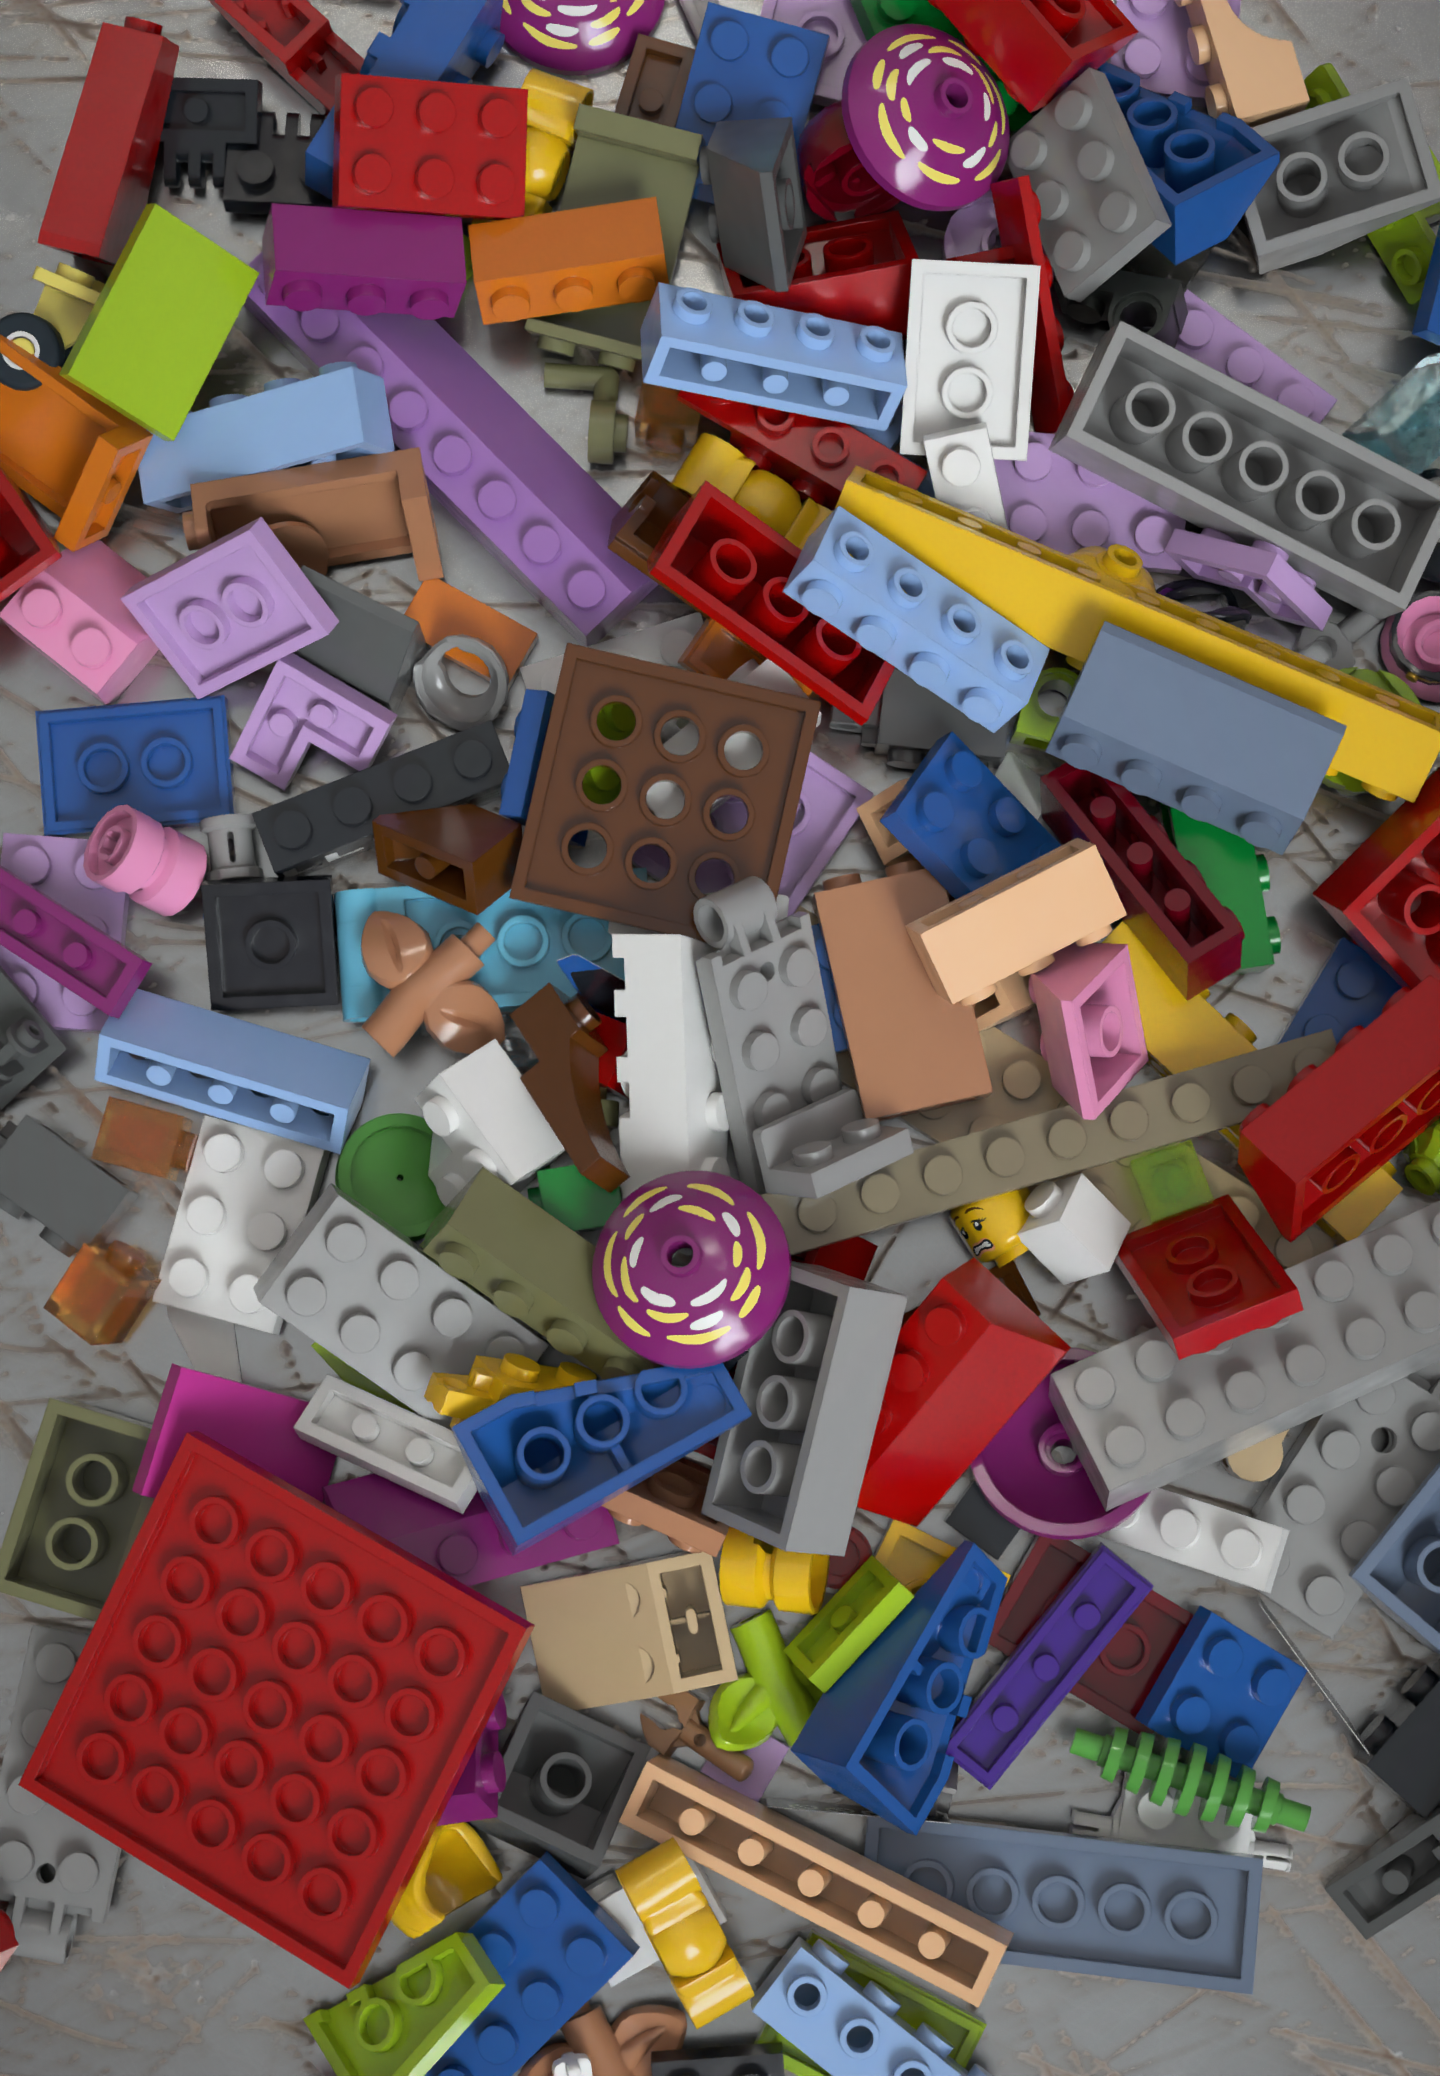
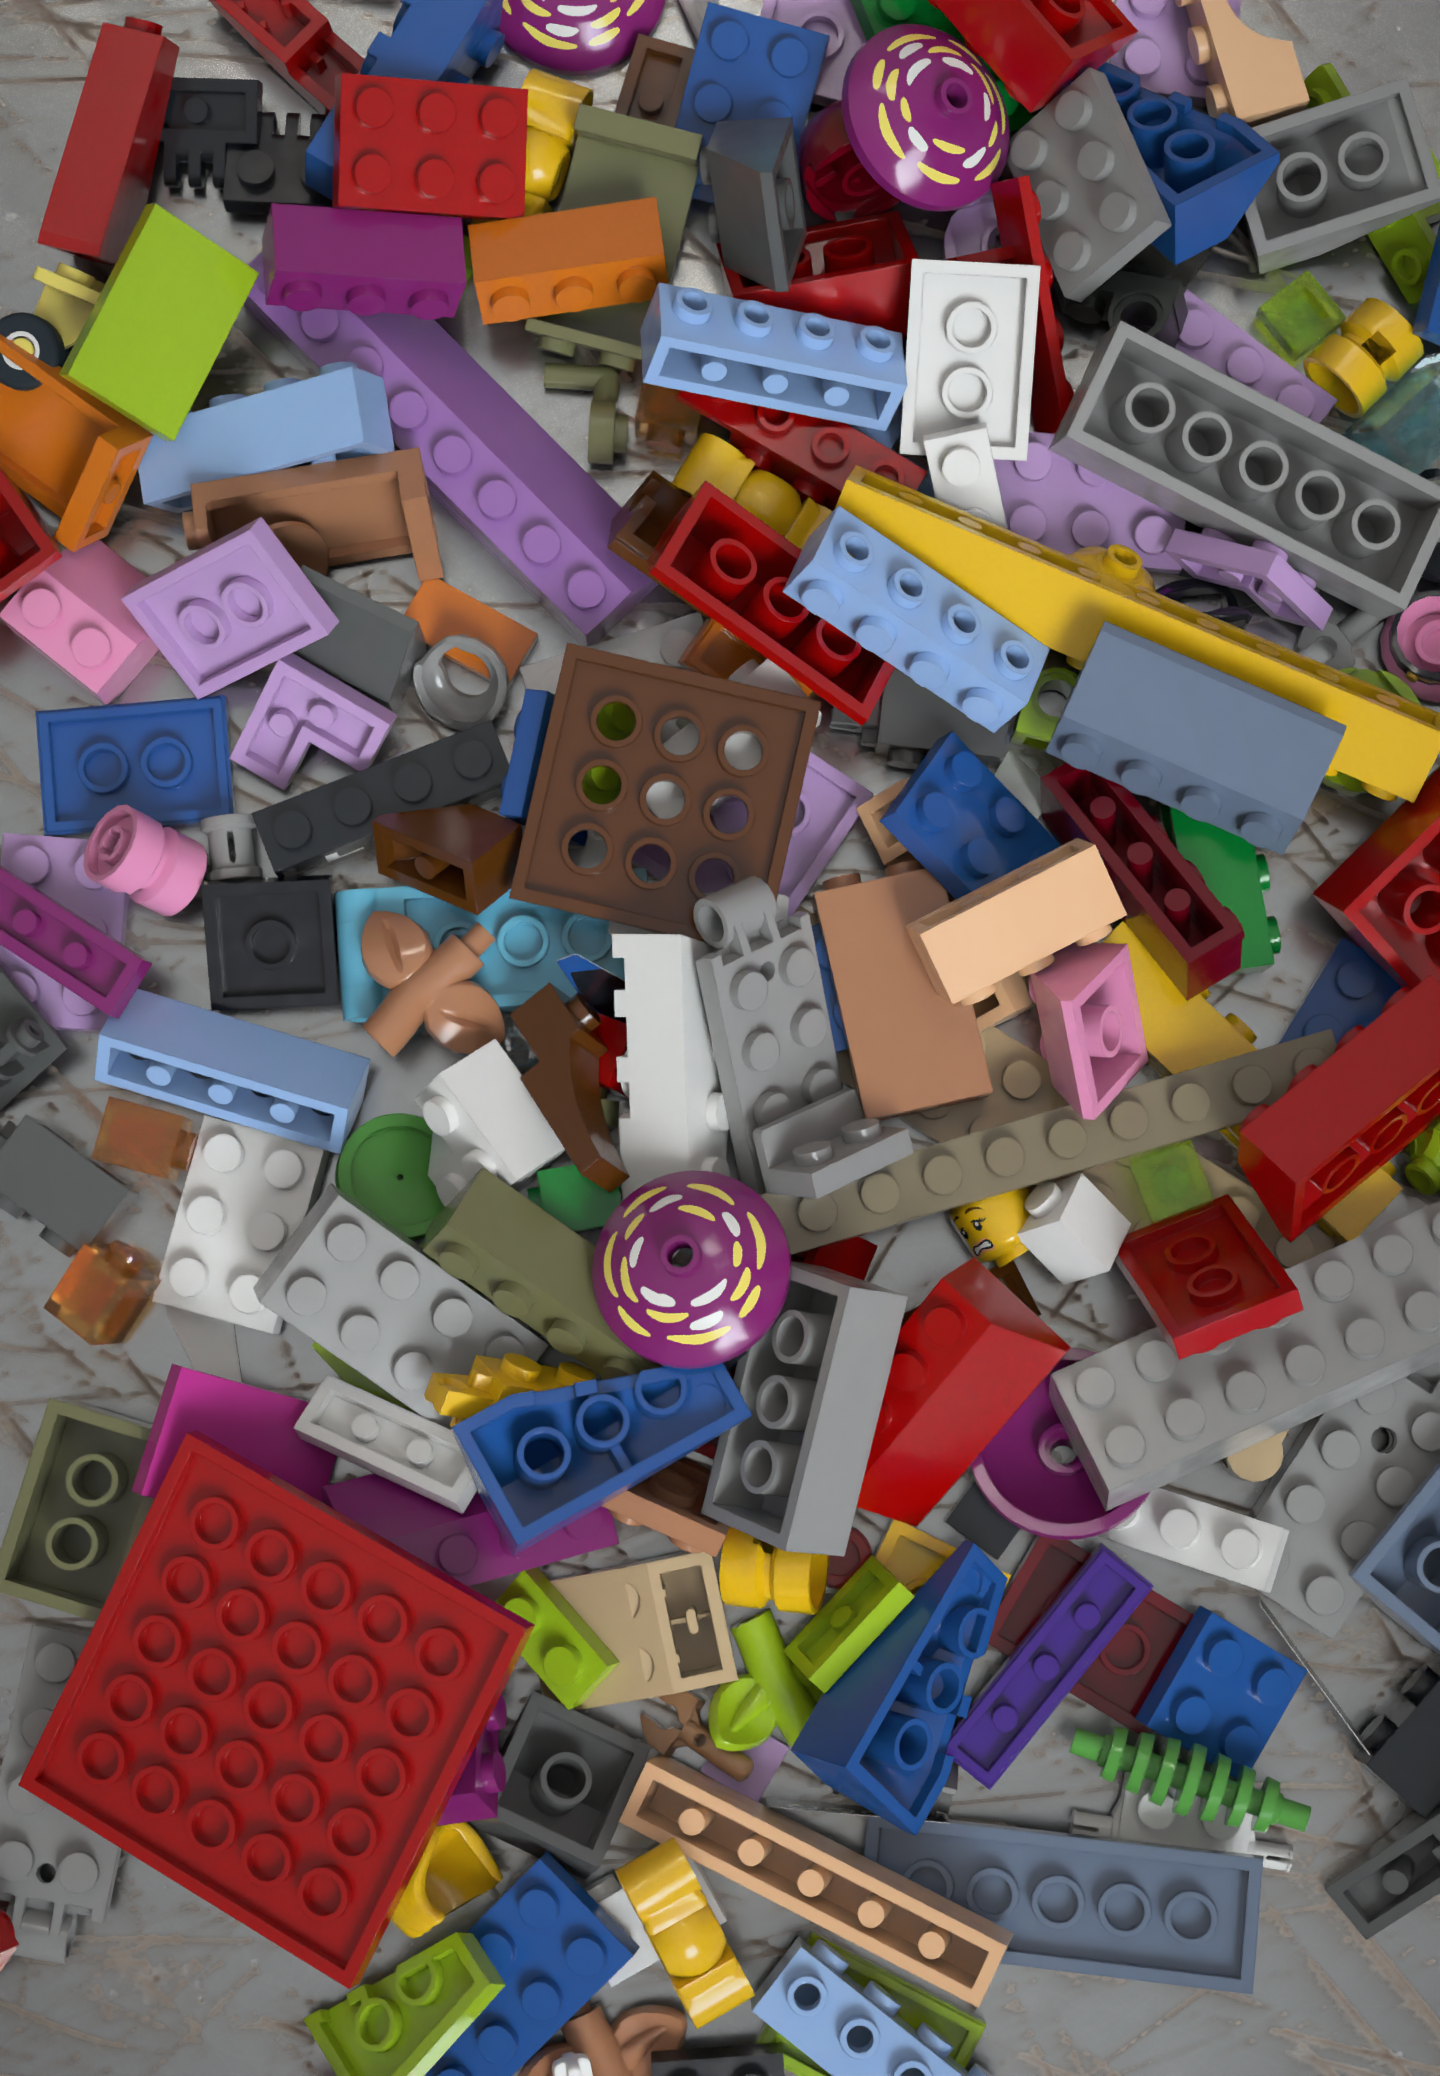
(562, 1644): none -> lime plate
(1300, 315): none -> clear neon green plate
(1372, 350): none -> yellow wheel

